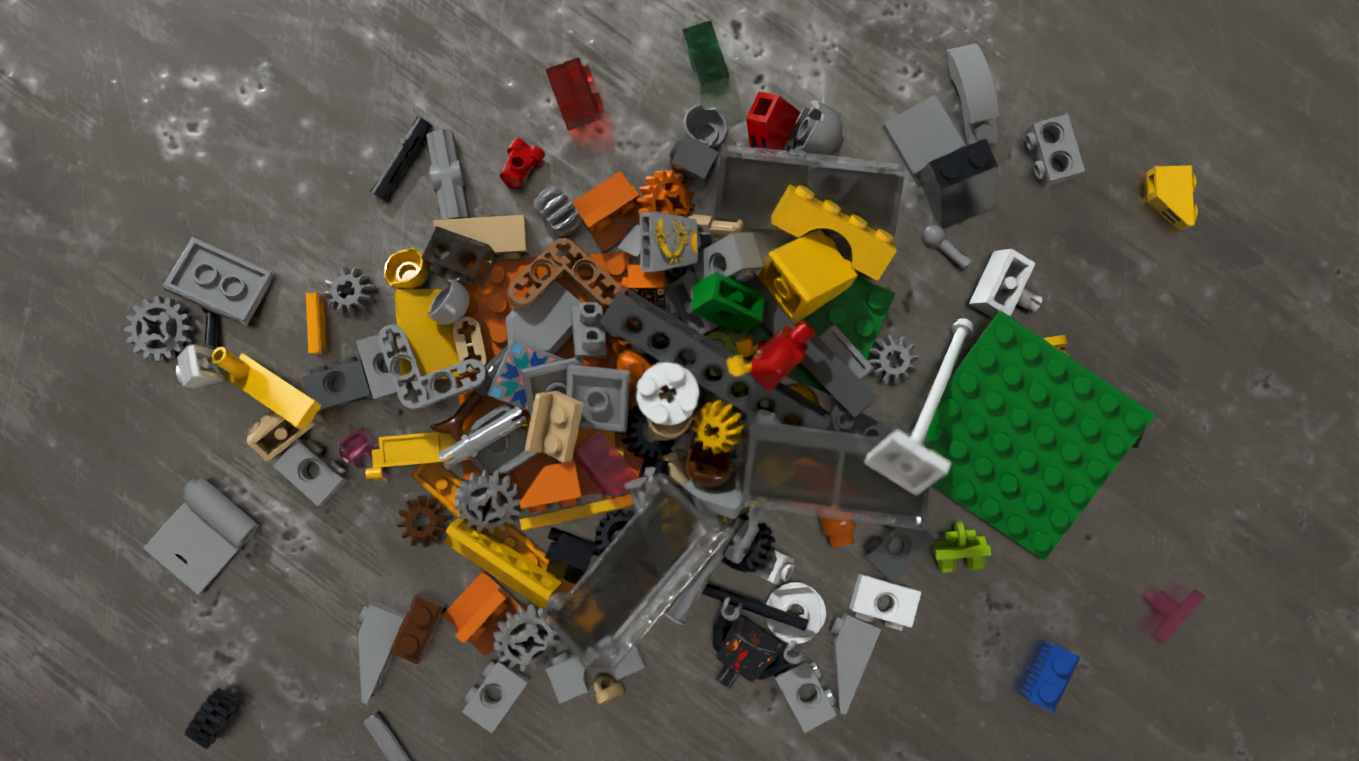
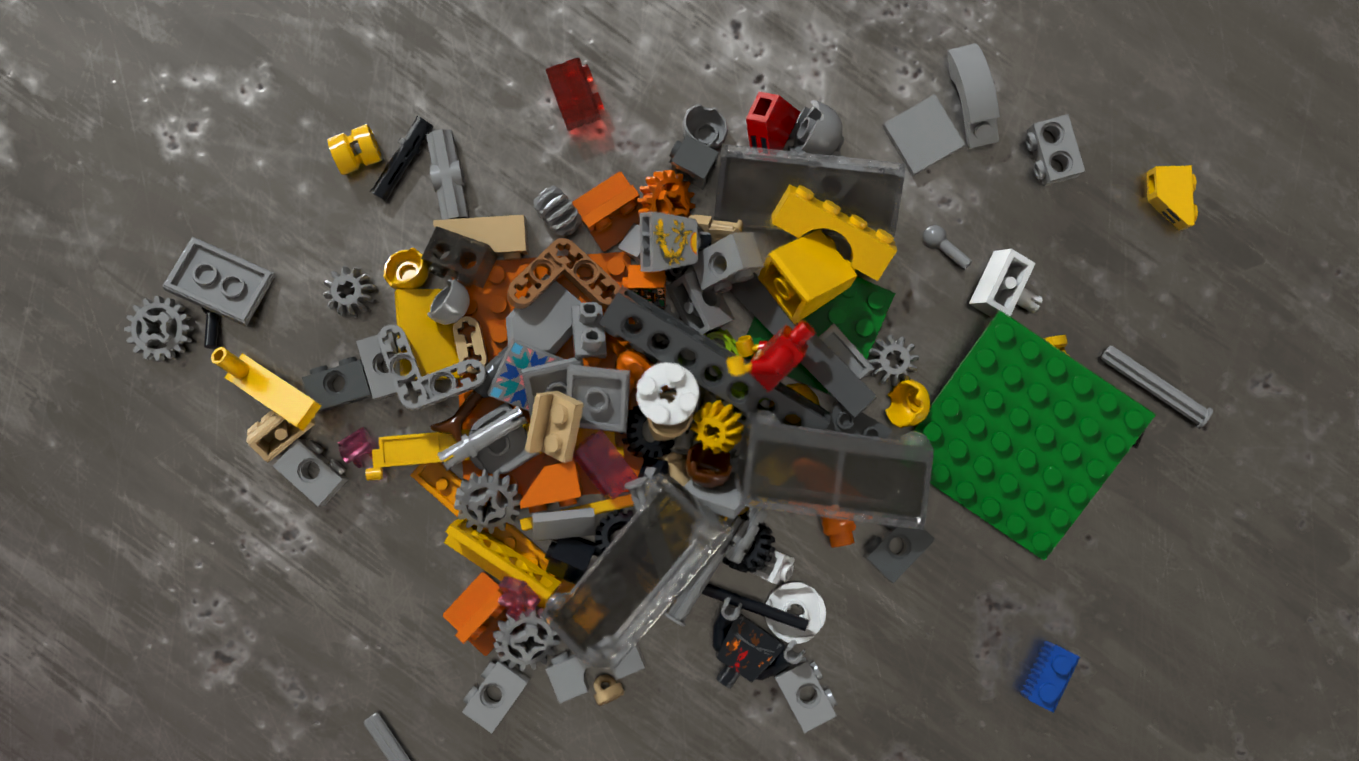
(197, 369): white slope -> none
(204, 534): light grey door -> none
(212, 718): black tyre -> none
(316, 324): light orange tile -> none
(344, 152): none -> yellow wheel
(375, 638): light grey slope -> none
(416, 513): reddish brown gear -> none
(418, 628): reddish brown brick -> none
(518, 595): none -> clear pink tile
(520, 163): red plate -> none
(563, 524): none -> light grey tile
(705, 57): clear green brick -> none
(727, 303): green brick -> none
(852, 648): light grey slope -> none
(903, 599): white brick -> none
(905, 458): white tile -> none
(908, 404): none -> yellow hair
(960, 544): lime hips -> none
(961, 183): black slope -> none
(1157, 386): none -> light grey axle
(1174, 612): clear pink tile -> none

